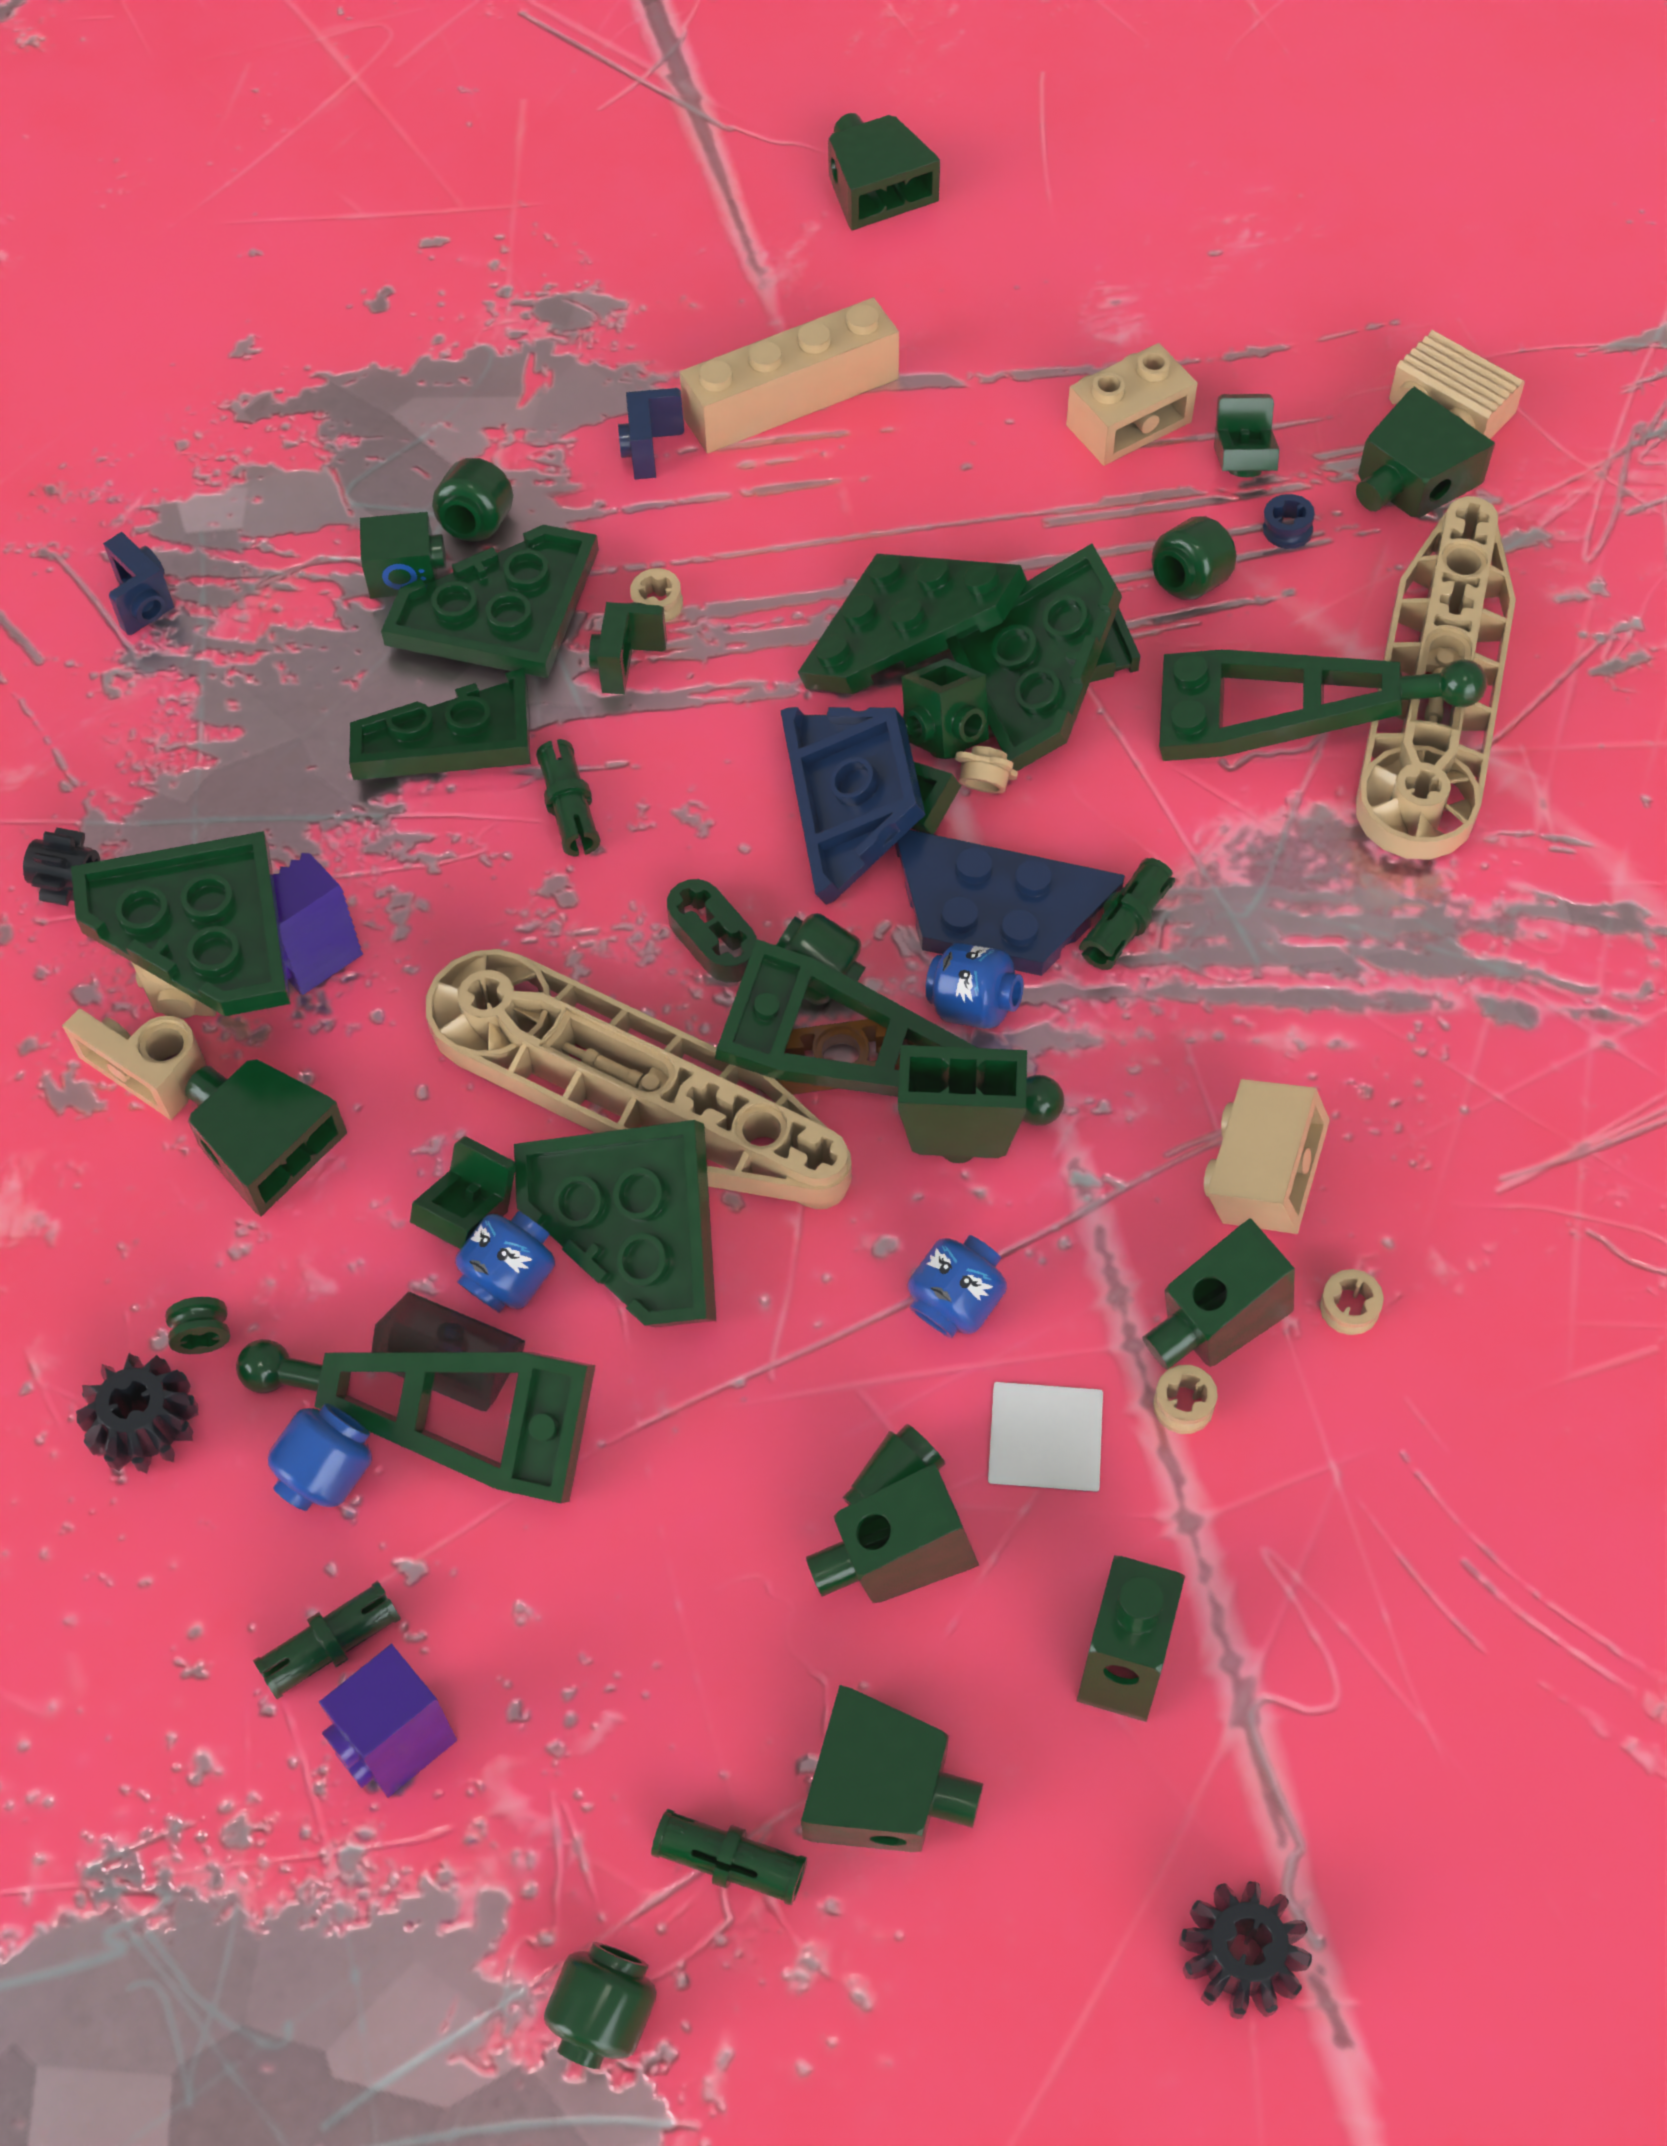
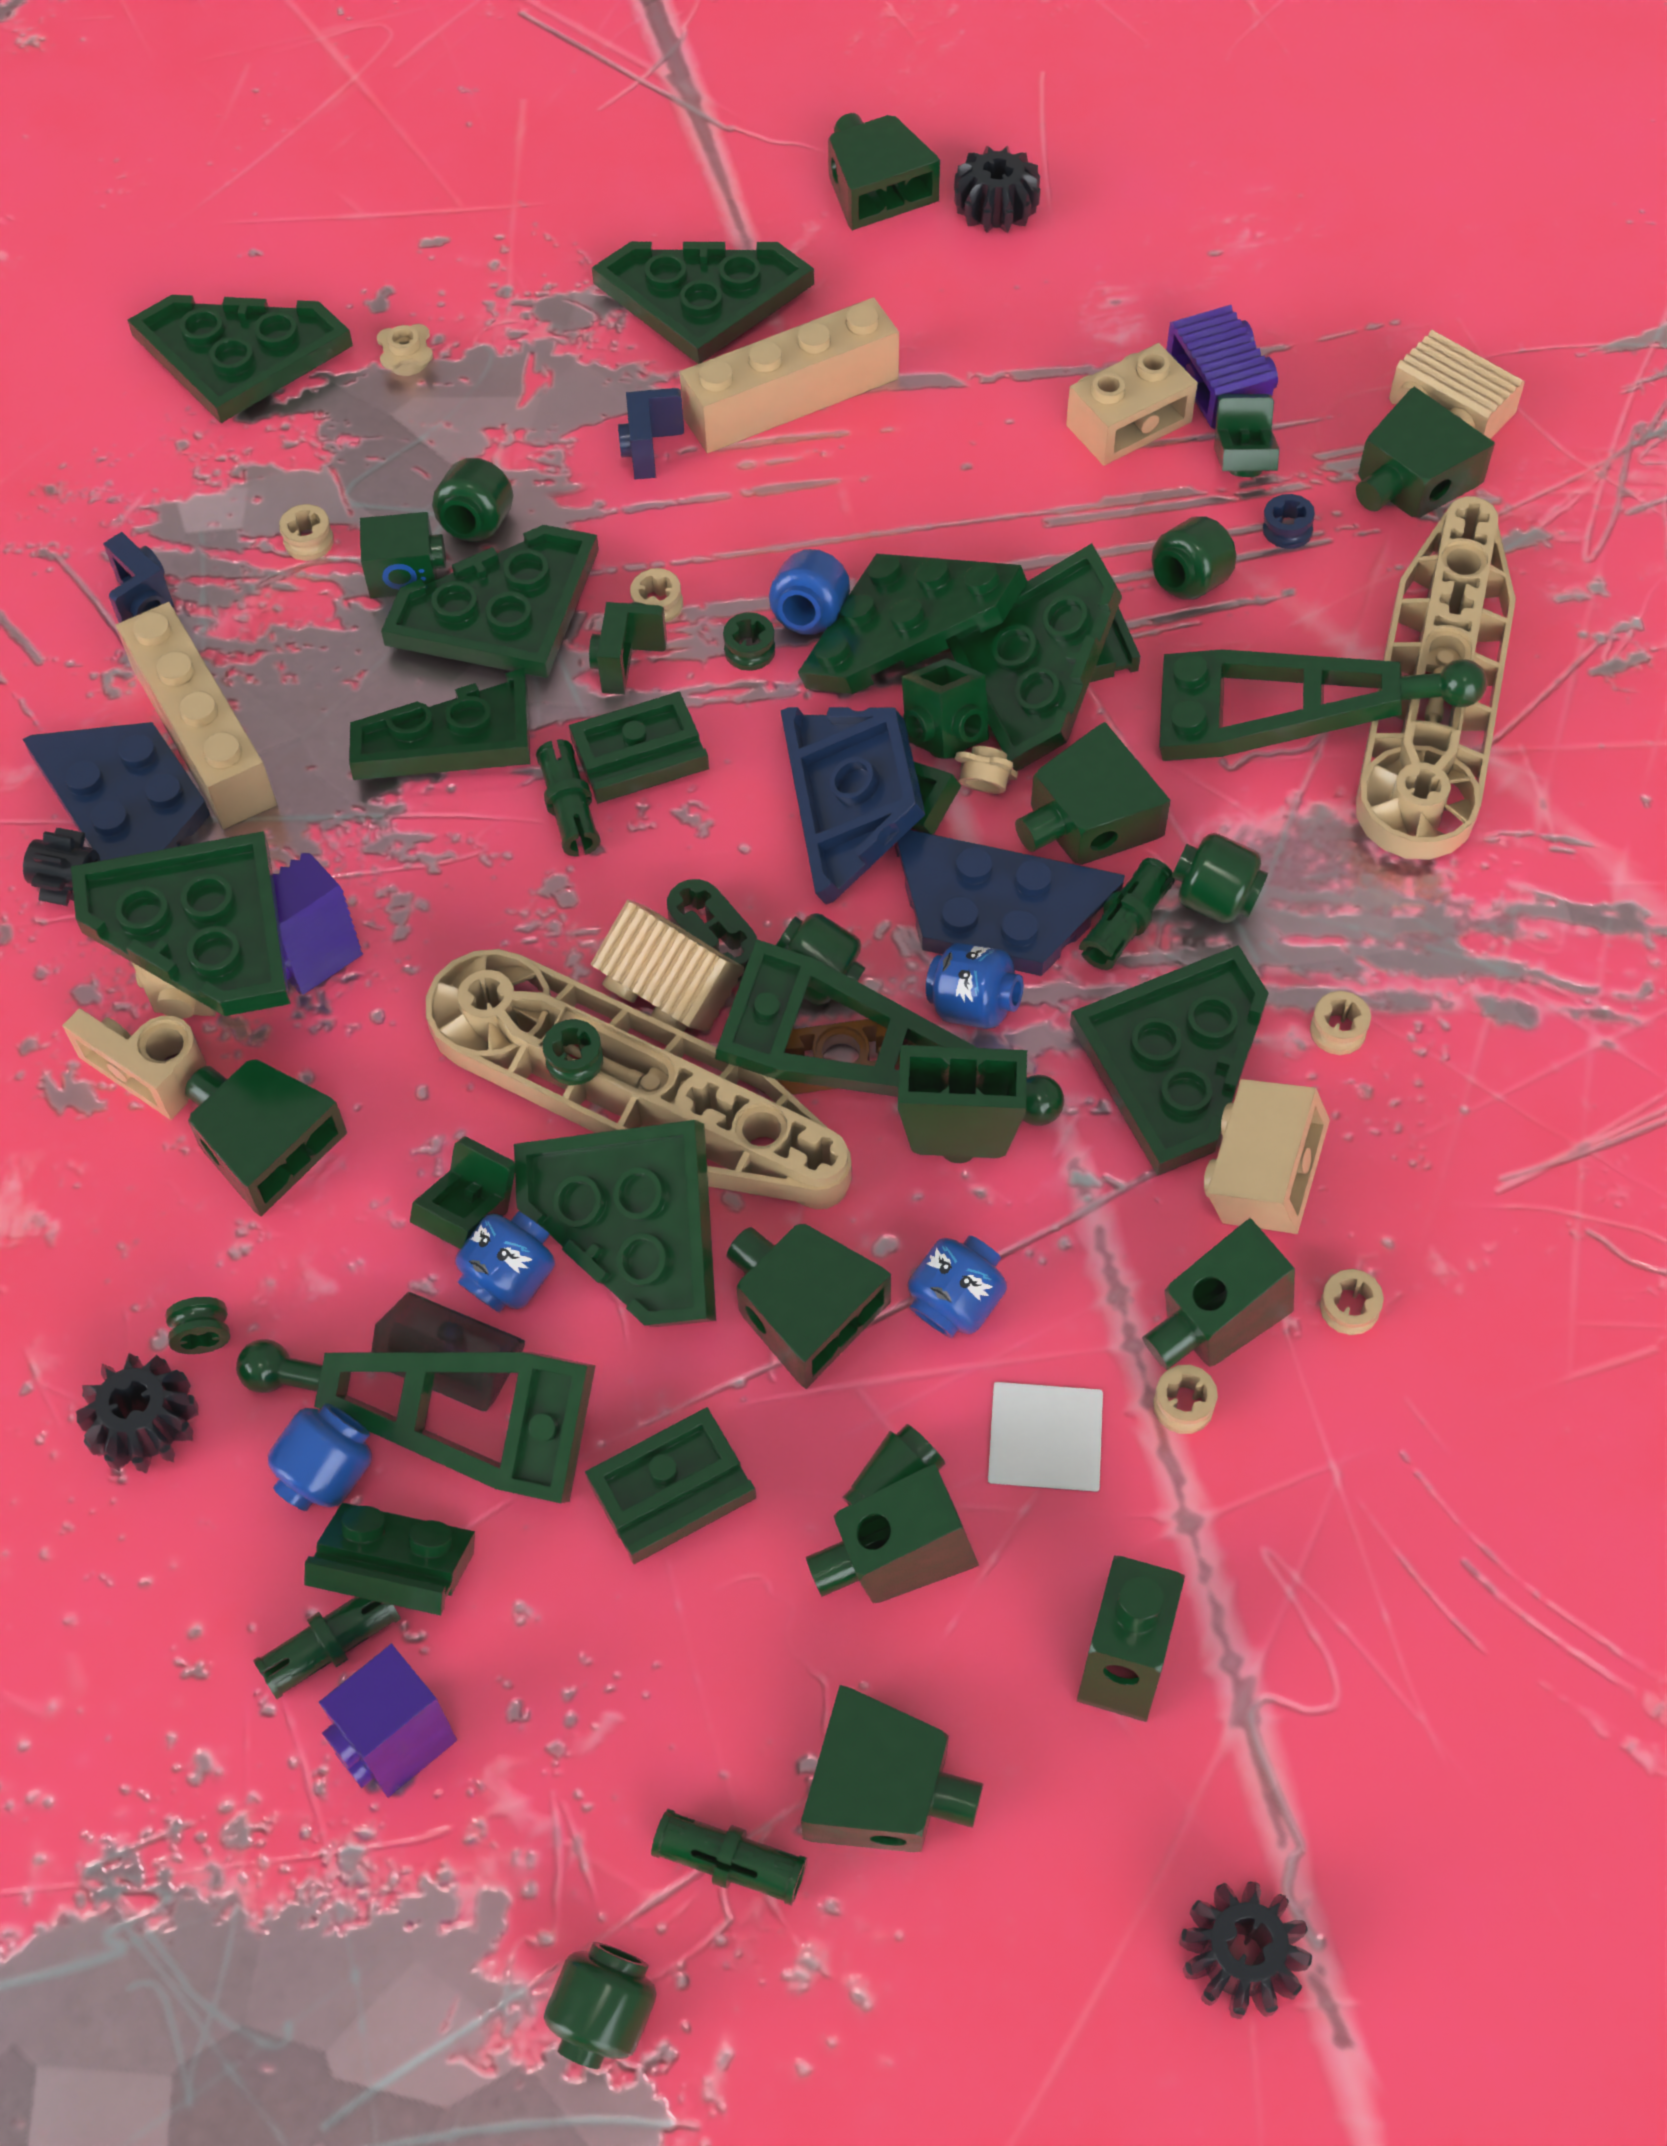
(120, 787): none -> dark blue wing
(196, 715): none -> tan brick
(239, 348): none -> dark green plate
(305, 518): none -> tan bush
(390, 1558): none -> dark green plate
(405, 349): none -> tan plate
(575, 1071): none -> dark green bush
(638, 747): none -> dark green plate
(666, 967): none -> tan brick
(670, 1485): none -> dark green plate
(704, 292): none -> dark green plate
(755, 627): none -> dark green bush
(807, 1296): none -> dark green torso
(809, 591): none -> blue head
(997, 189): none -> black gear
(1094, 801): none -> dark green torso
(1176, 1052): none -> dark green plate
(1219, 878): none -> dark green head
(1220, 357): none -> dark purple brick
(1348, 1006): none -> tan bush

